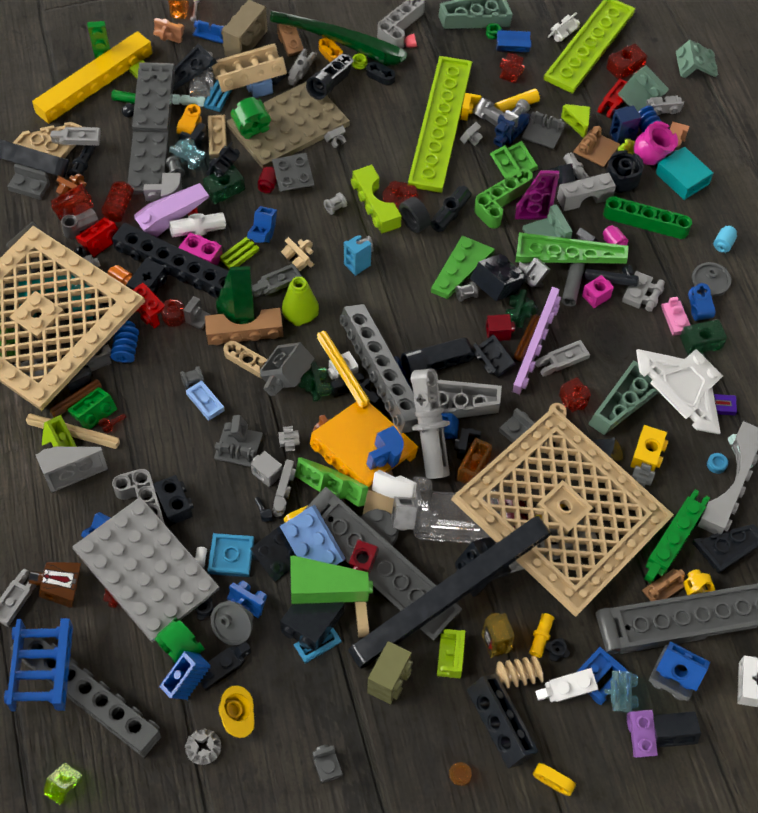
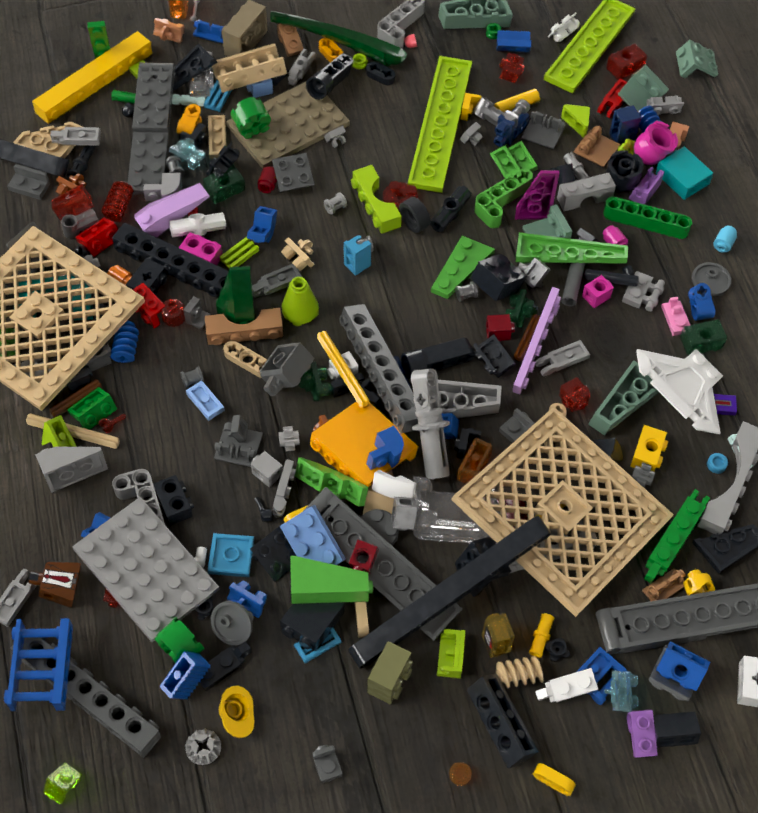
(647, 187): none -> medium lavender hinge

